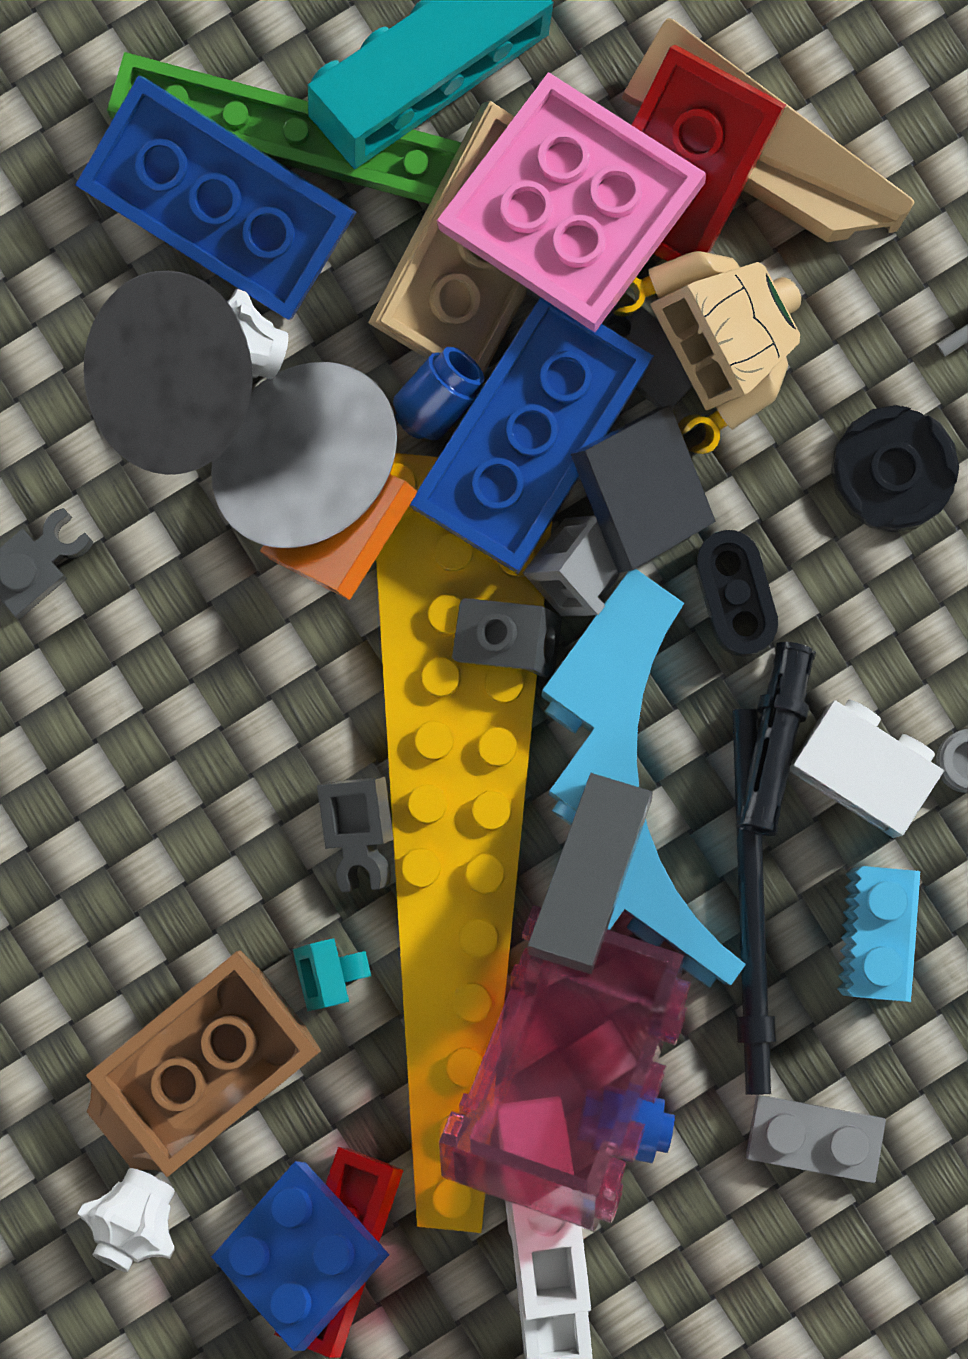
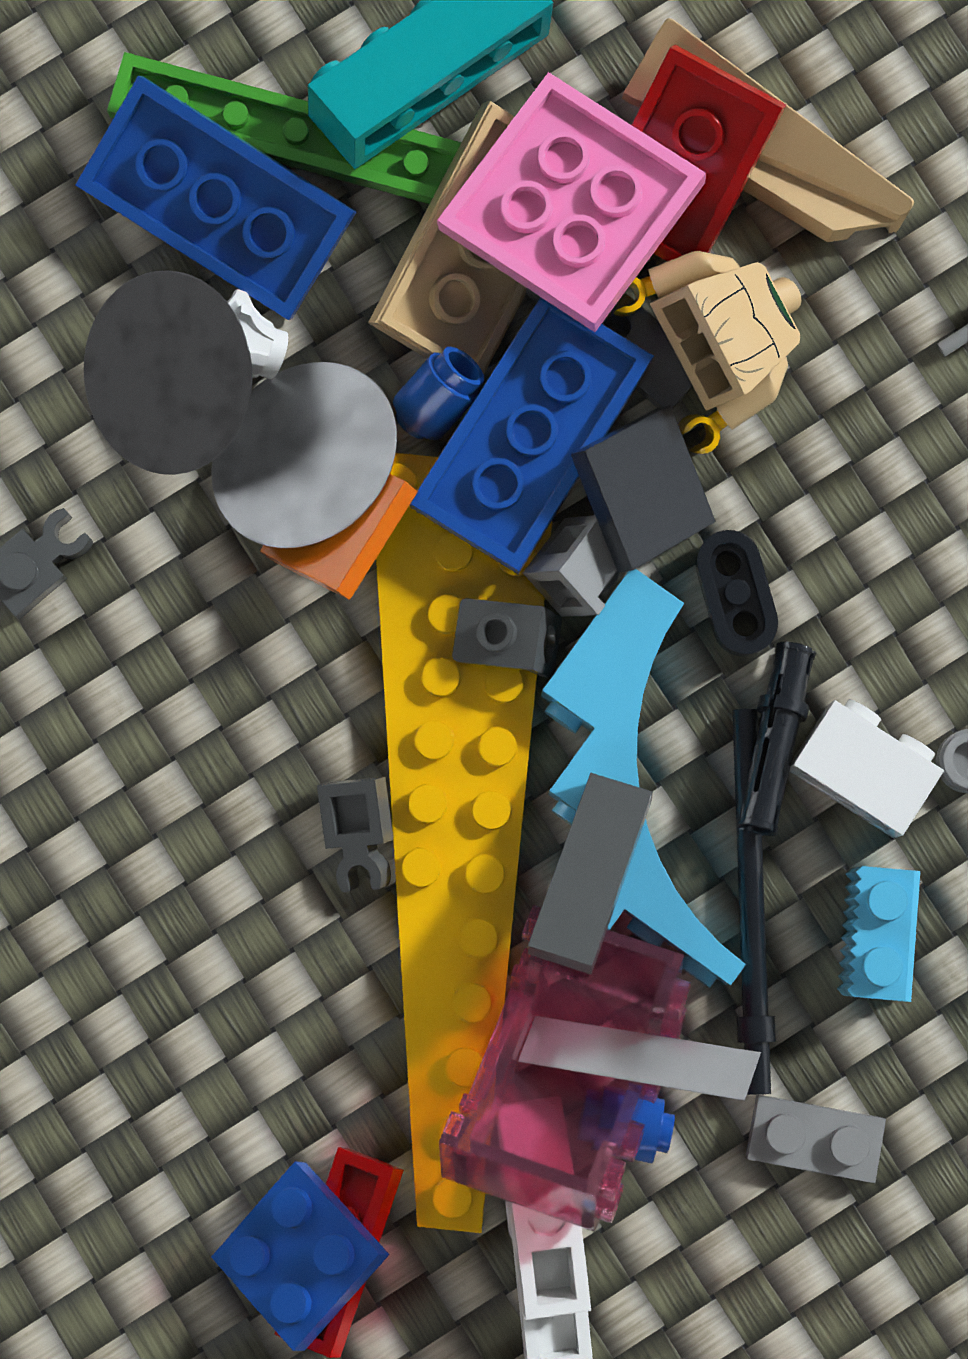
(131, 1220): white rock -> none
(198, 1067): medium nougat slope -> none
(325, 973): teal tile -> none
(640, 1057): none -> light grey sticker
(895, 468): black tile -> none

